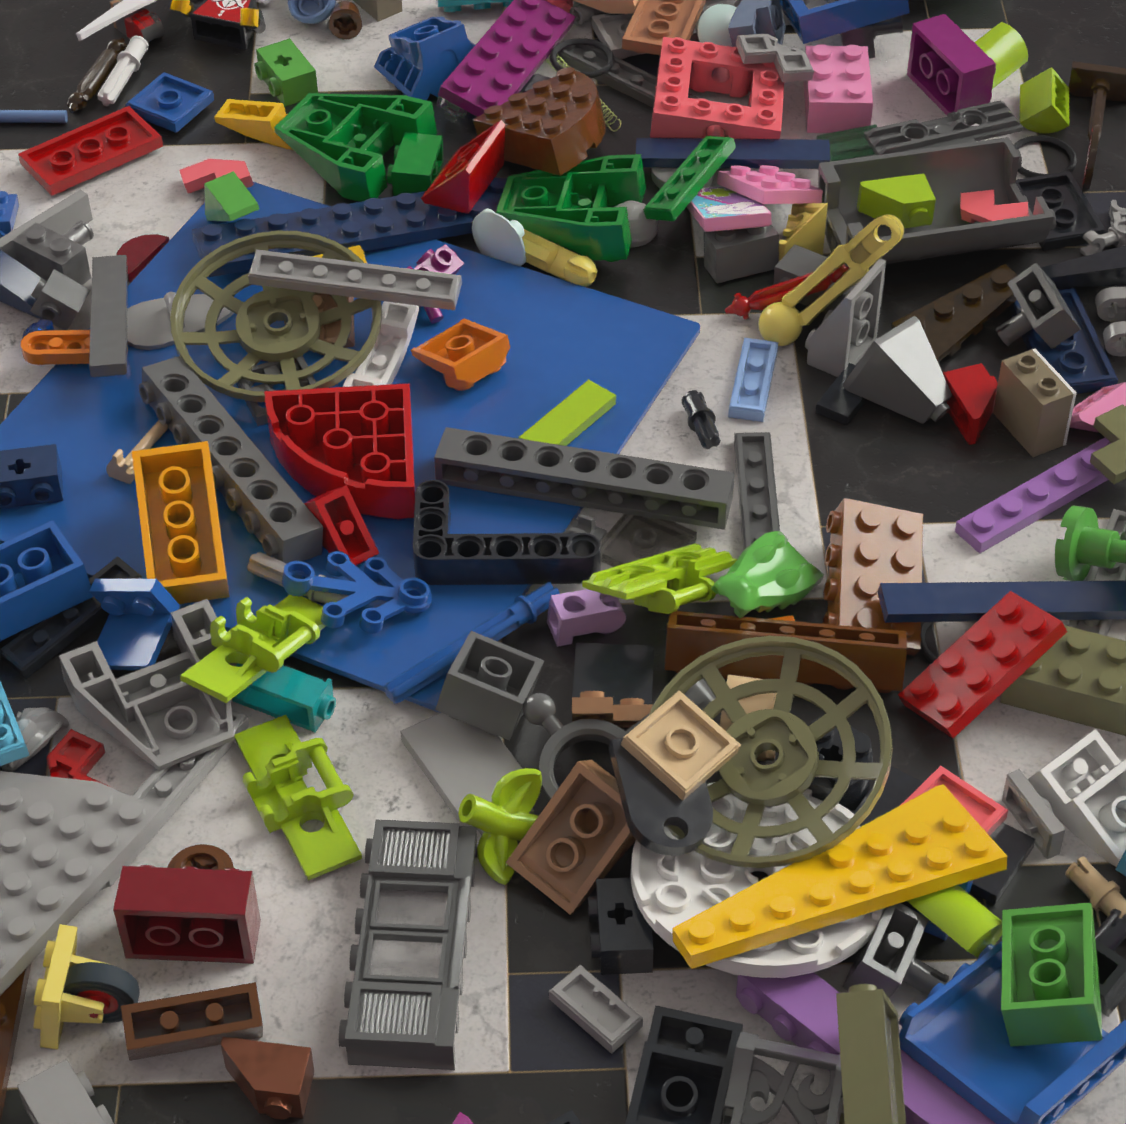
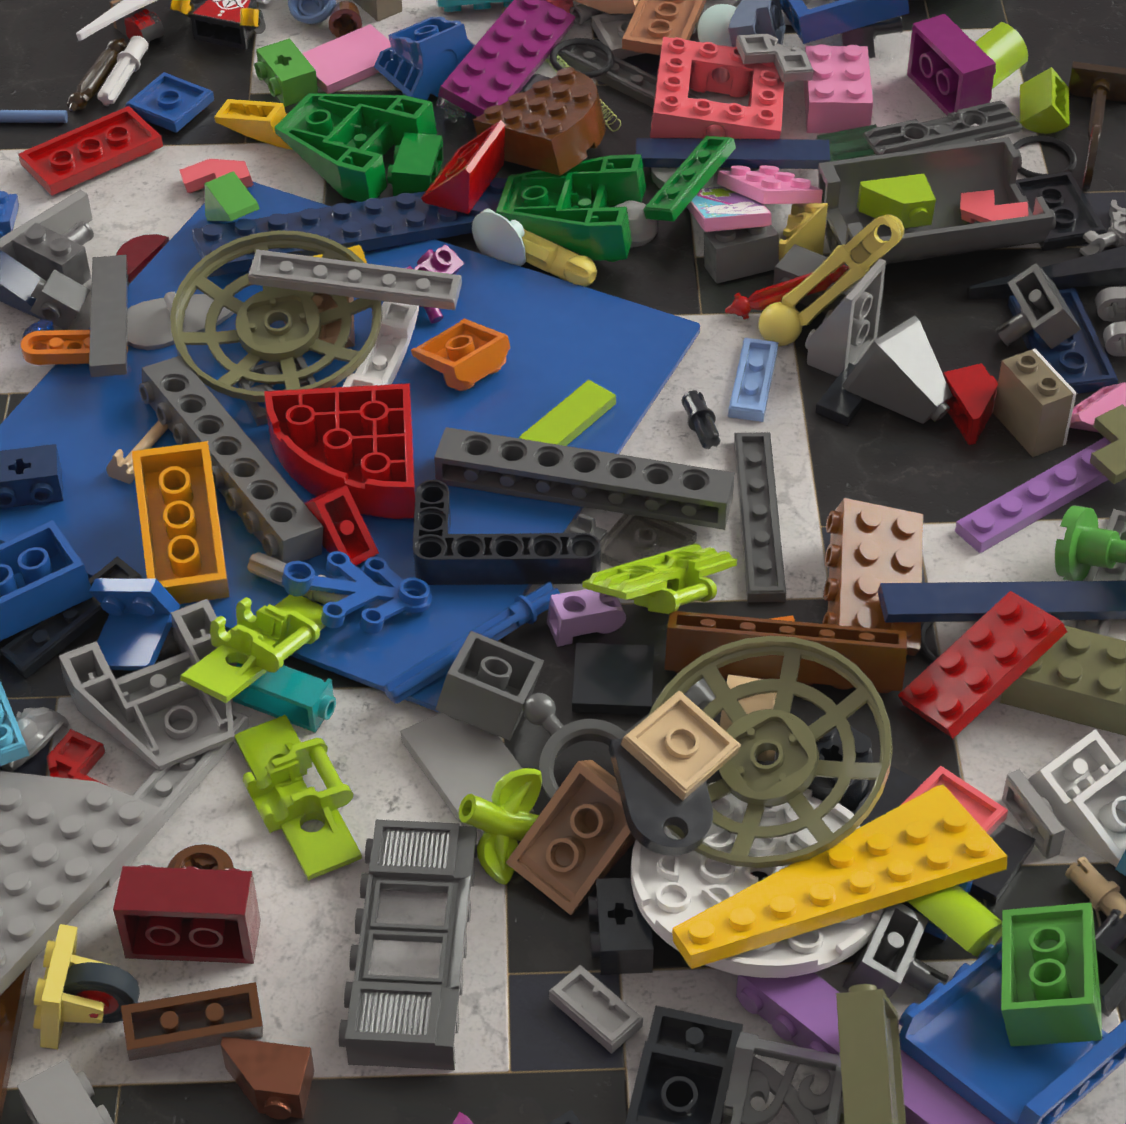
(347, 58): none -> bright pink tile
(596, 706): medium nougat plate -> none
(768, 576): bright green animal -> none
(964, 311): dark brown wing -> none

